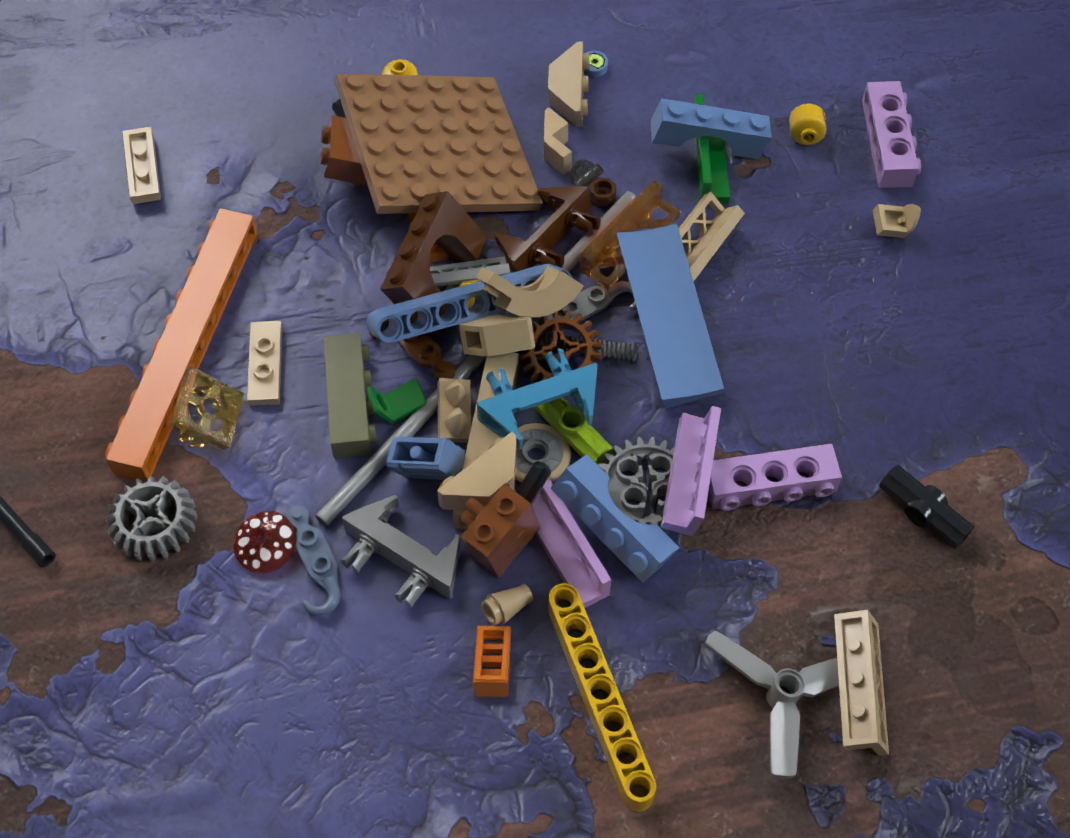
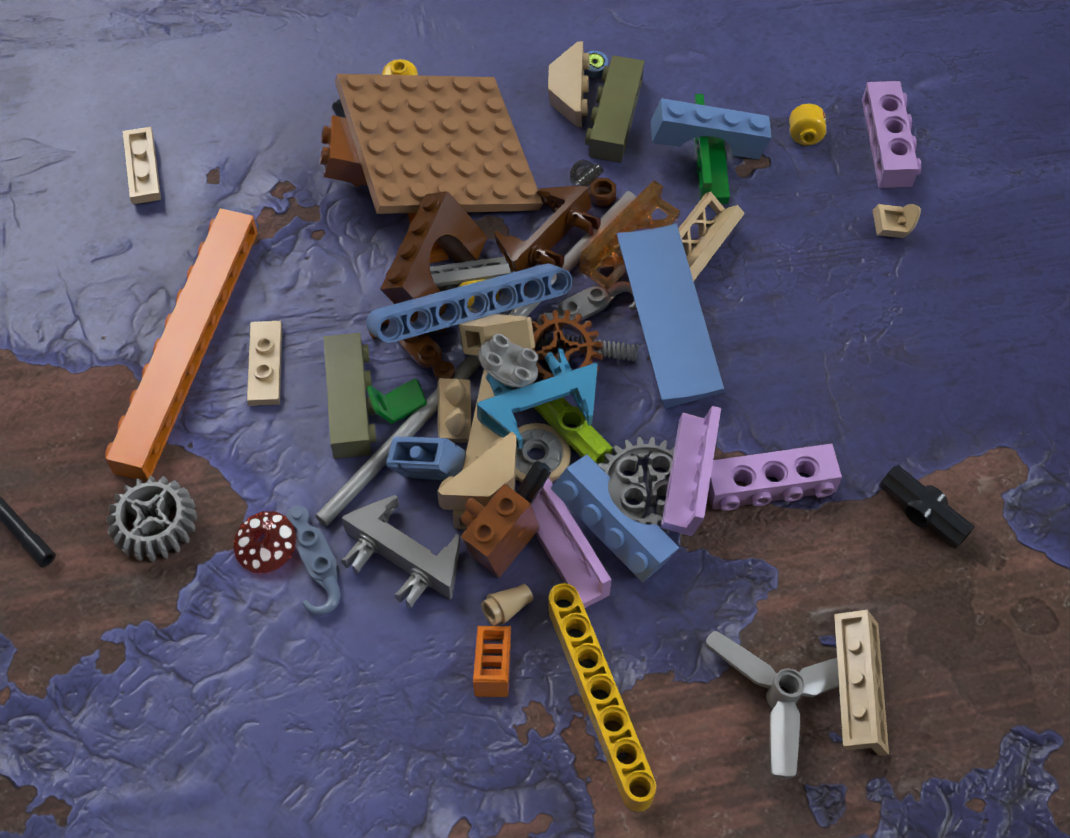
(201, 435): clear yellow piece -> none
(508, 362): none -> light grey dish
(541, 298): tan arch -> none
(554, 139): tan slope -> none
(616, 108): none -> olive brick

